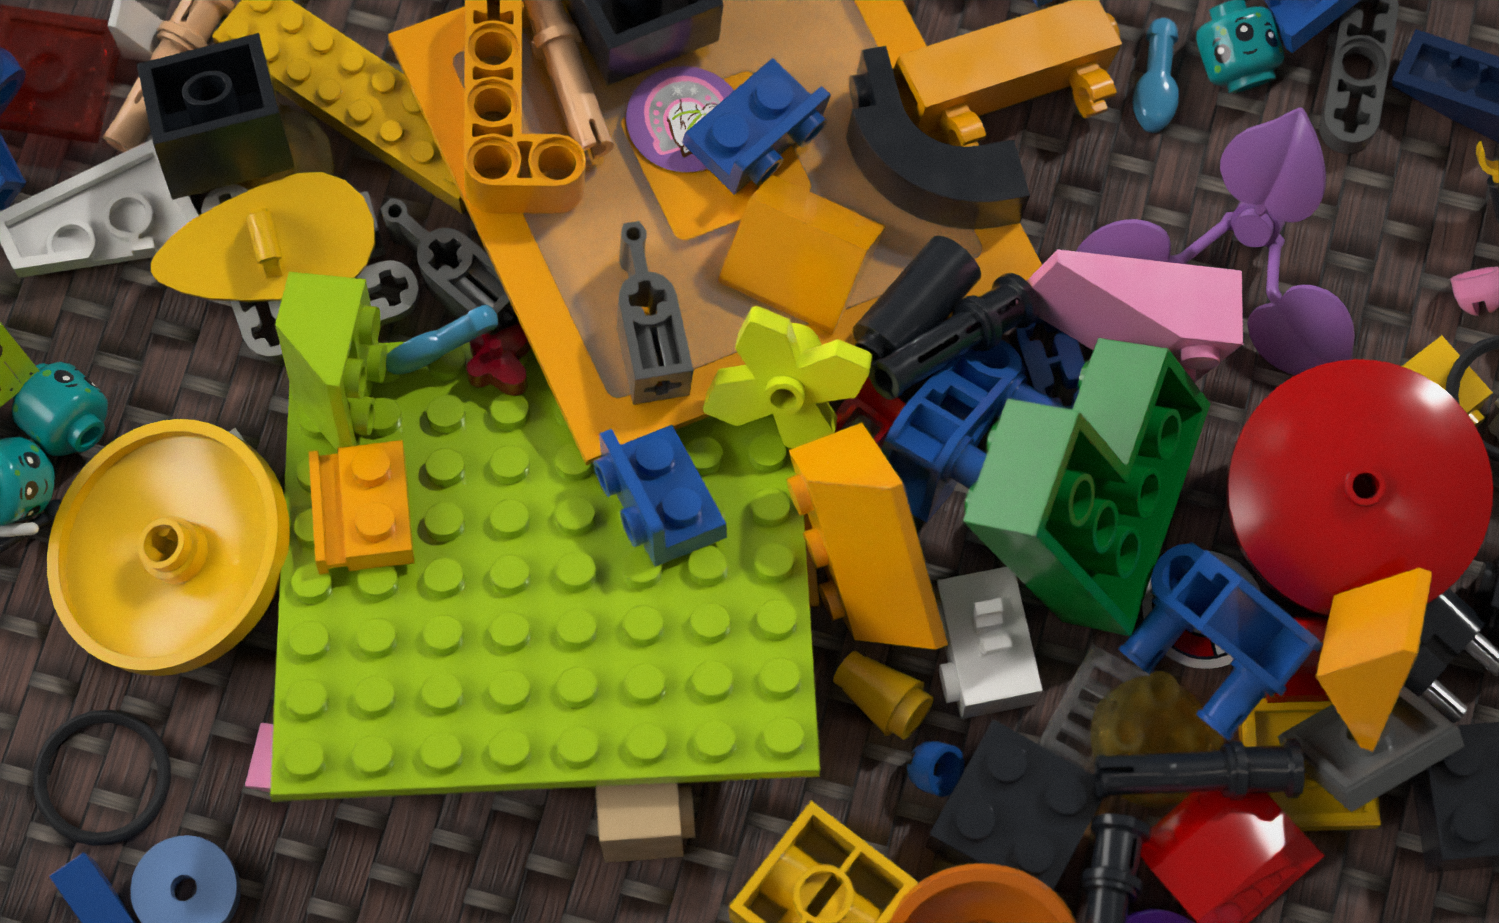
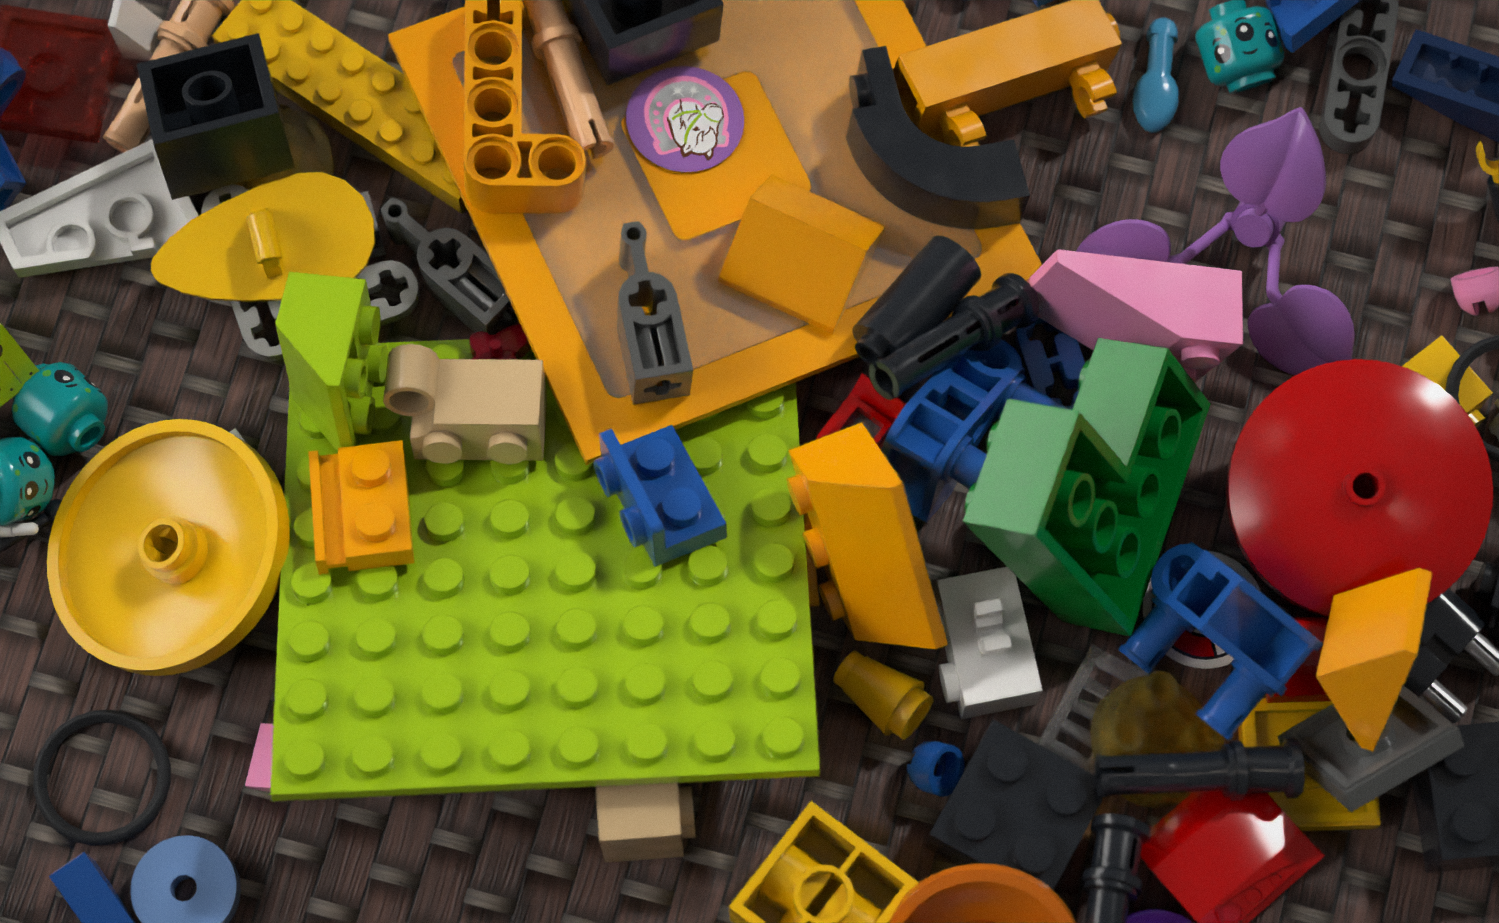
(434, 344): dark azure piece -> none
(468, 405): none -> tan hinge
(755, 125): blue bracket -> none
(786, 377): neon yellow plant -> none

